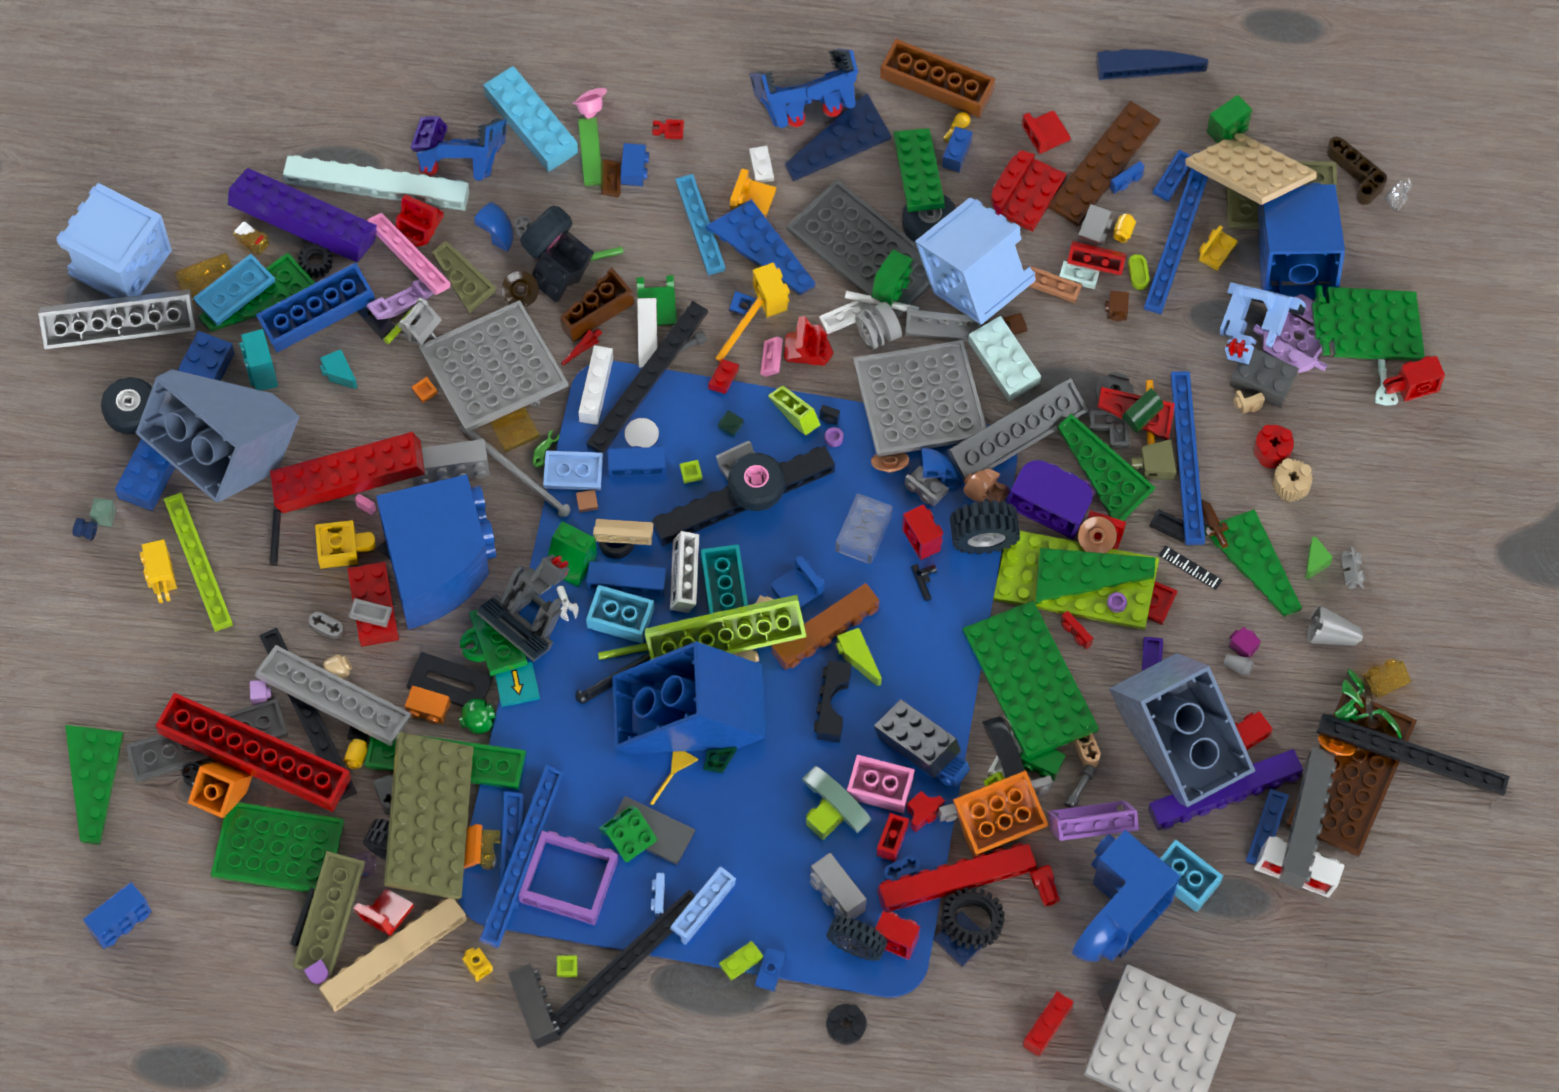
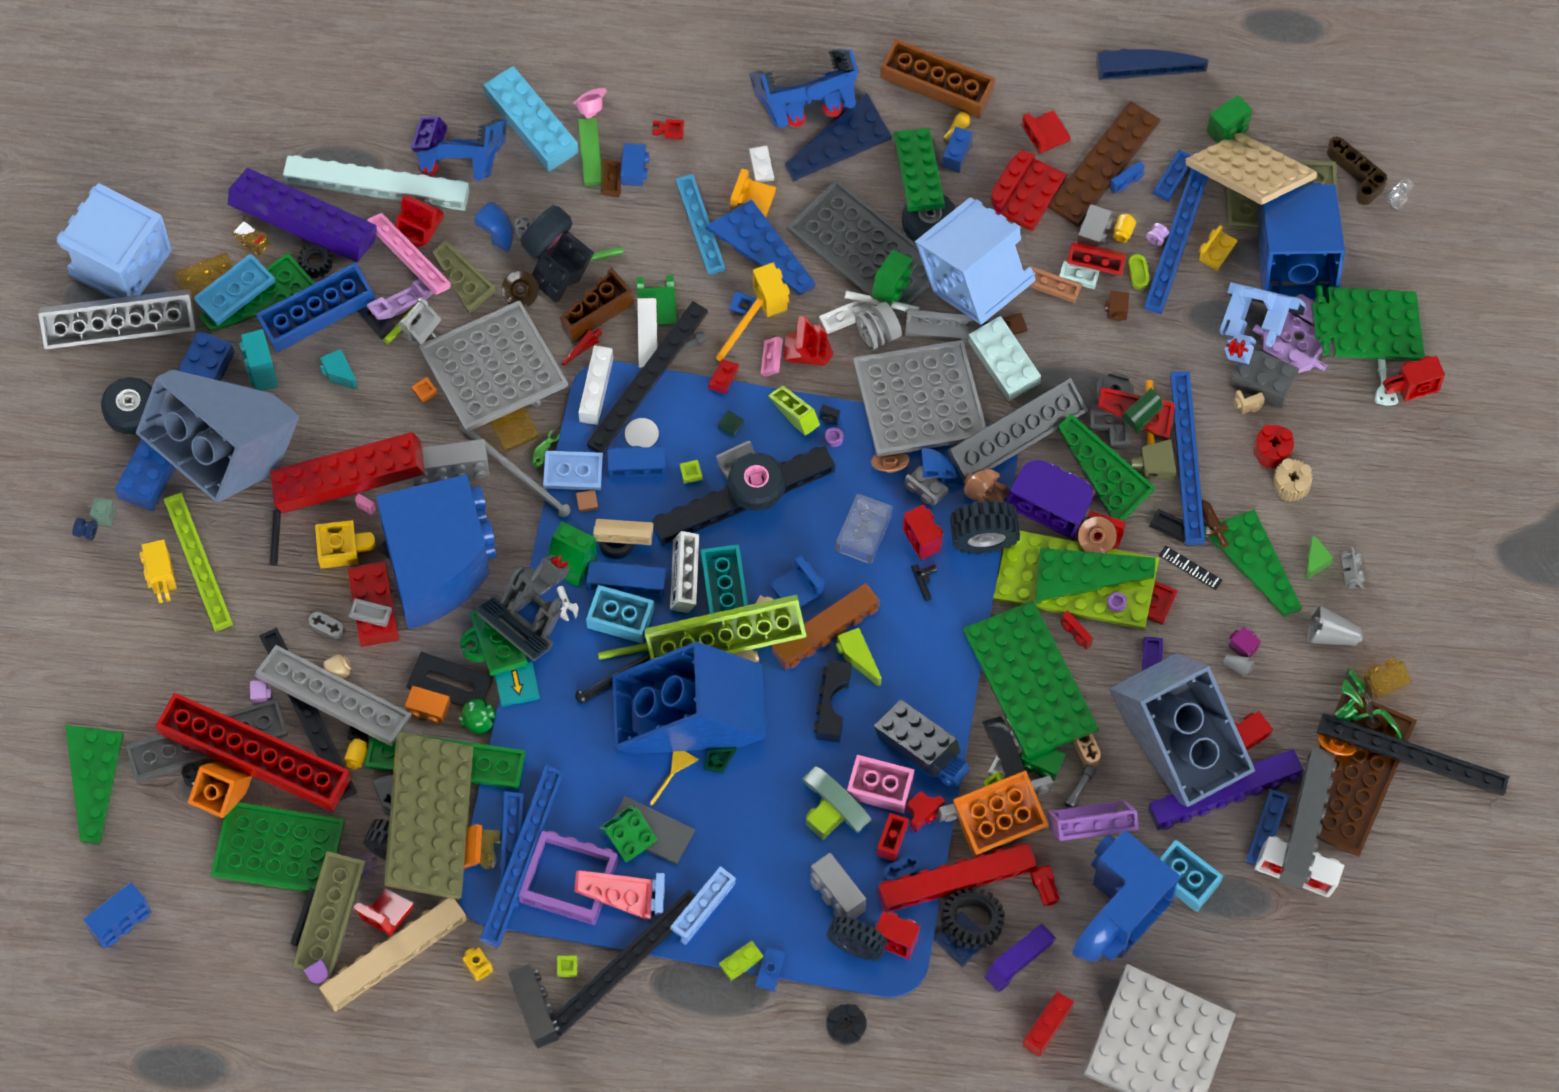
(621, 892): none -> coral wing
(1019, 956): none -> dark purple beam
(1157, 234): none -> lavender wheel

